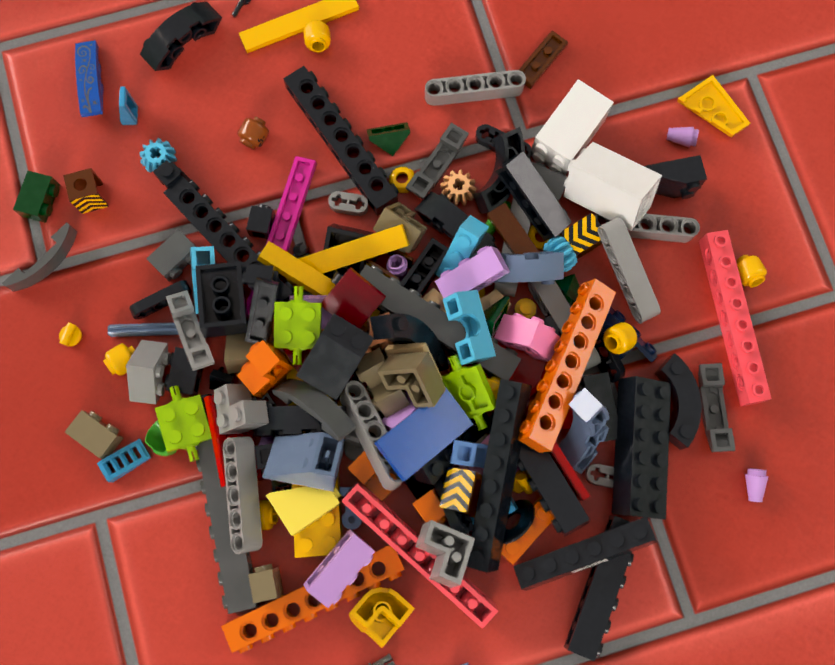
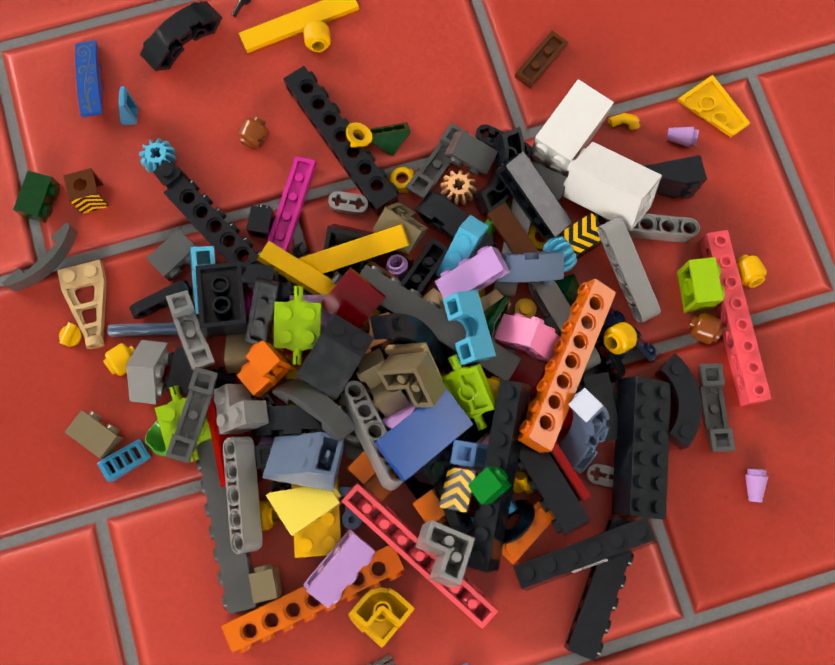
(80, 277): none -> tan plate
(193, 415): none -> dark grey slope
(361, 129): none -> yellow piece
(470, 153): none -> dark grey brick
(482, 81): light grey beam -> none
(489, 485): none -> green brick
(625, 118): none -> yellow arm
(700, 285): none -> lime brick
(705, 328): none -> dark orange head

